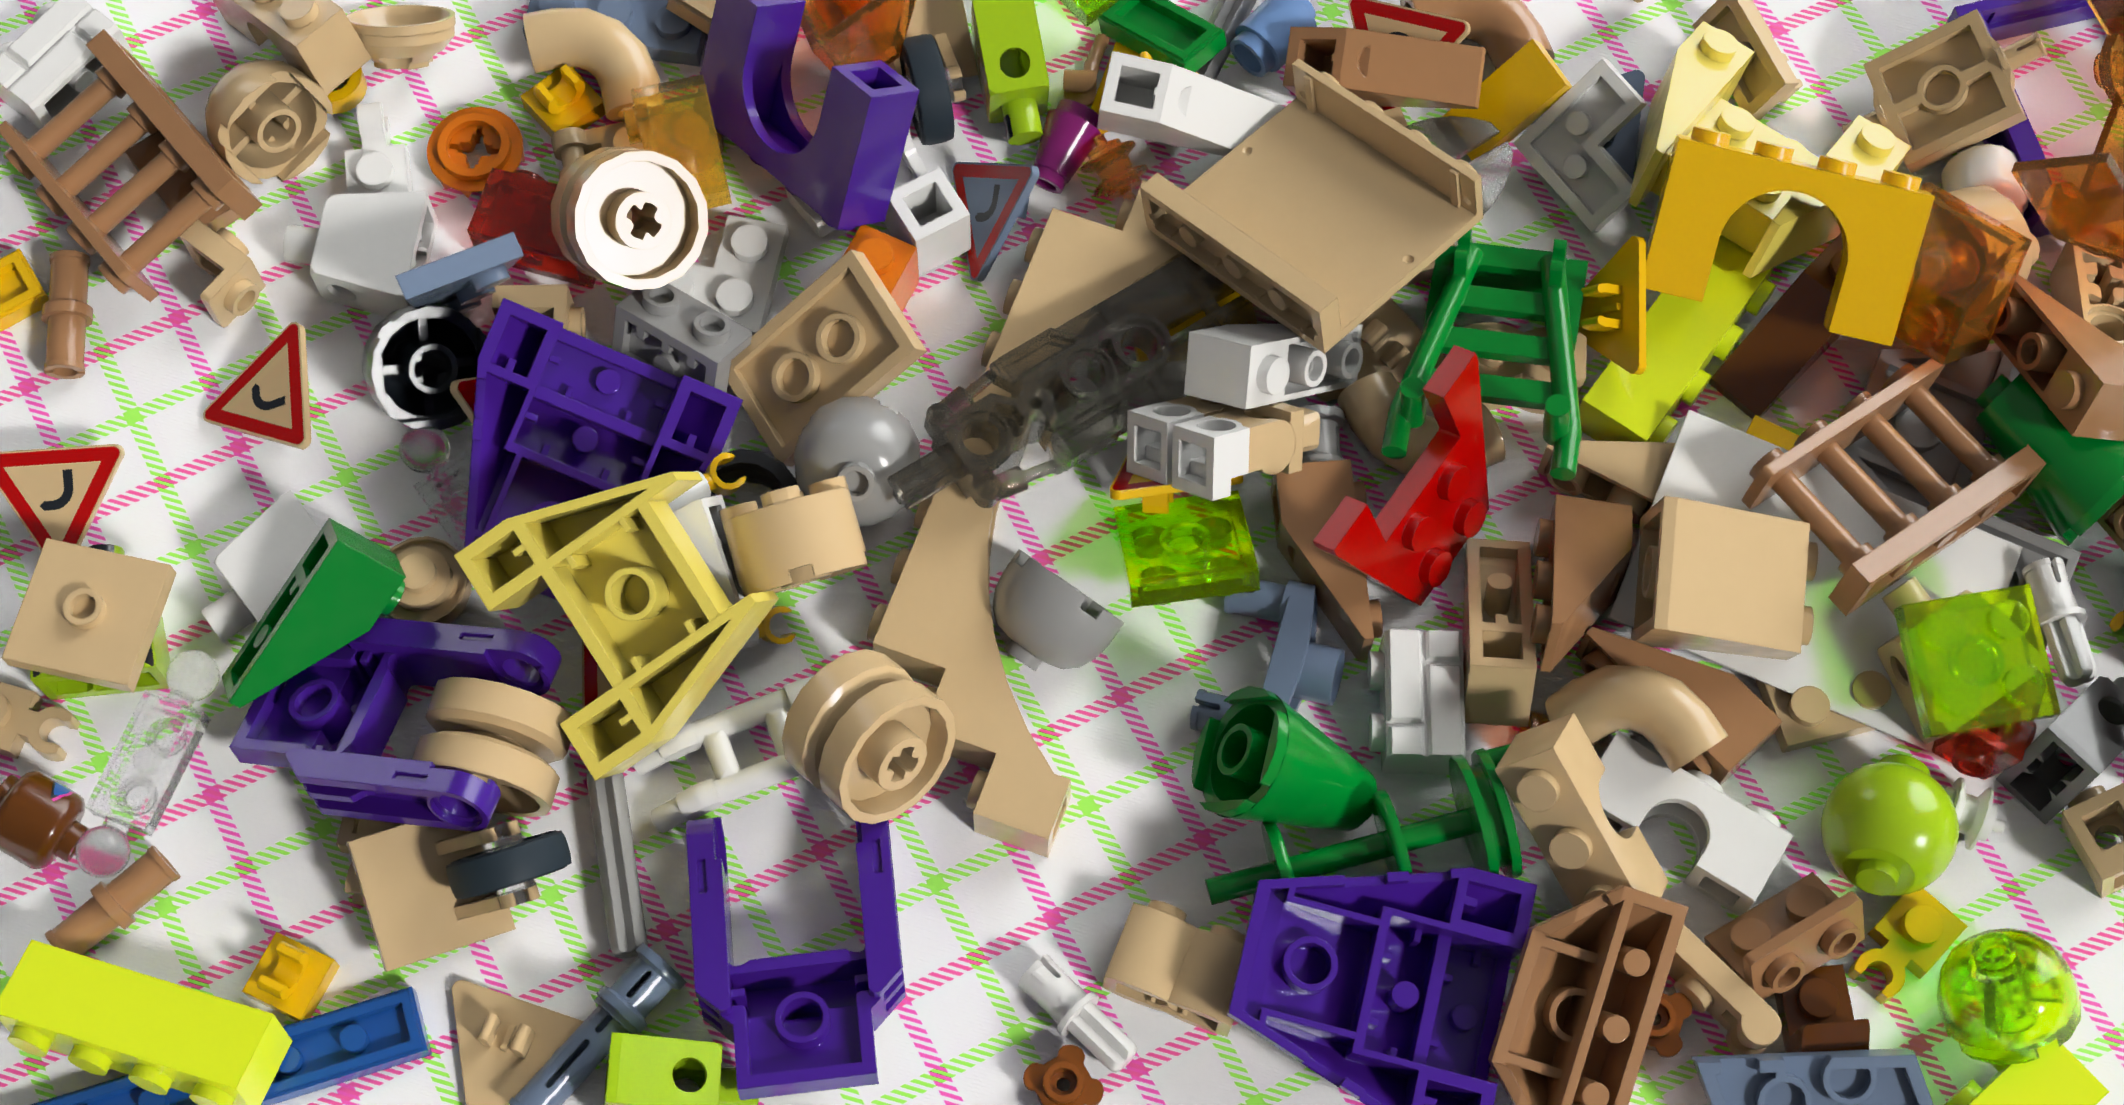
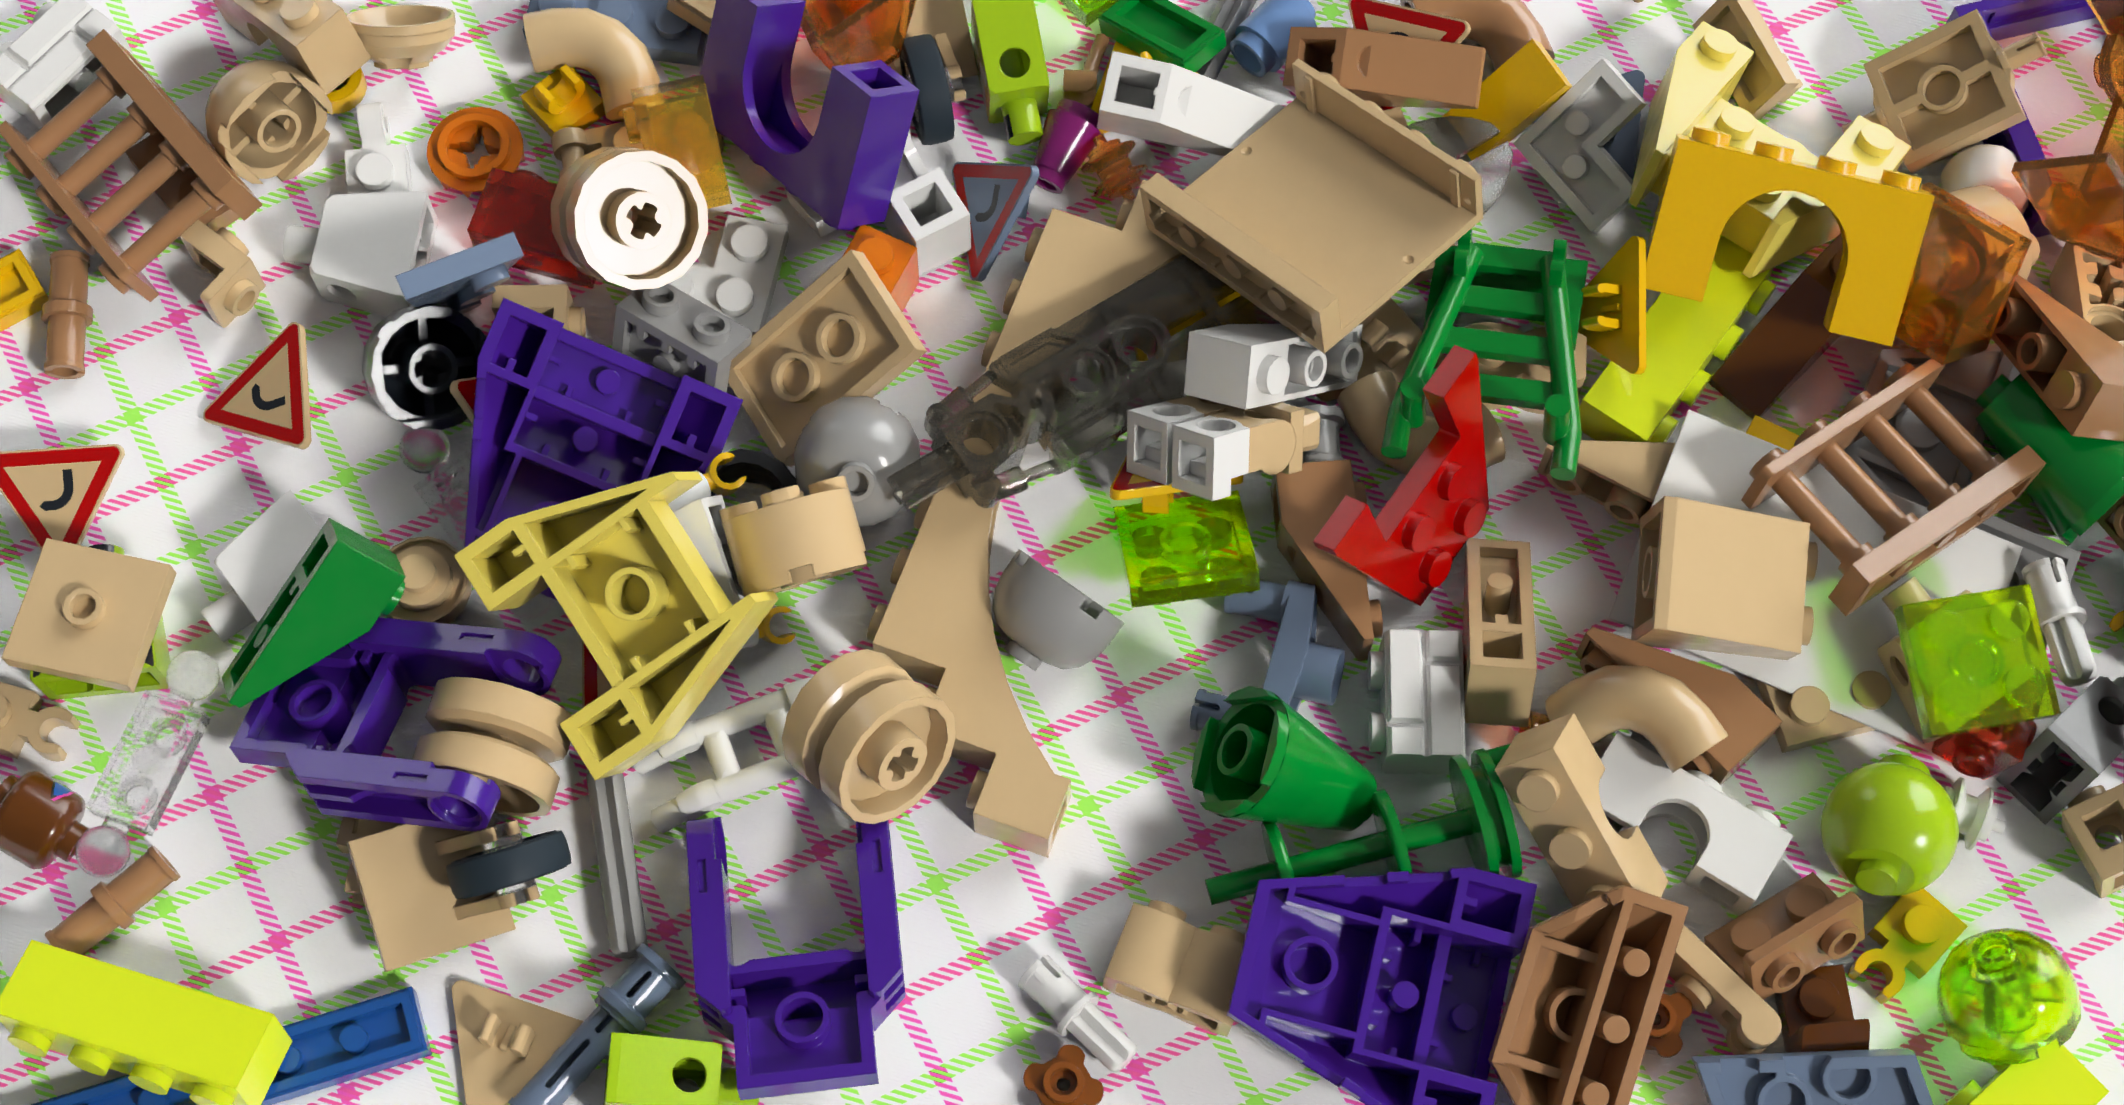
(291, 978): yellow tile -> none
(1582, 570): medium nougat slope -> none

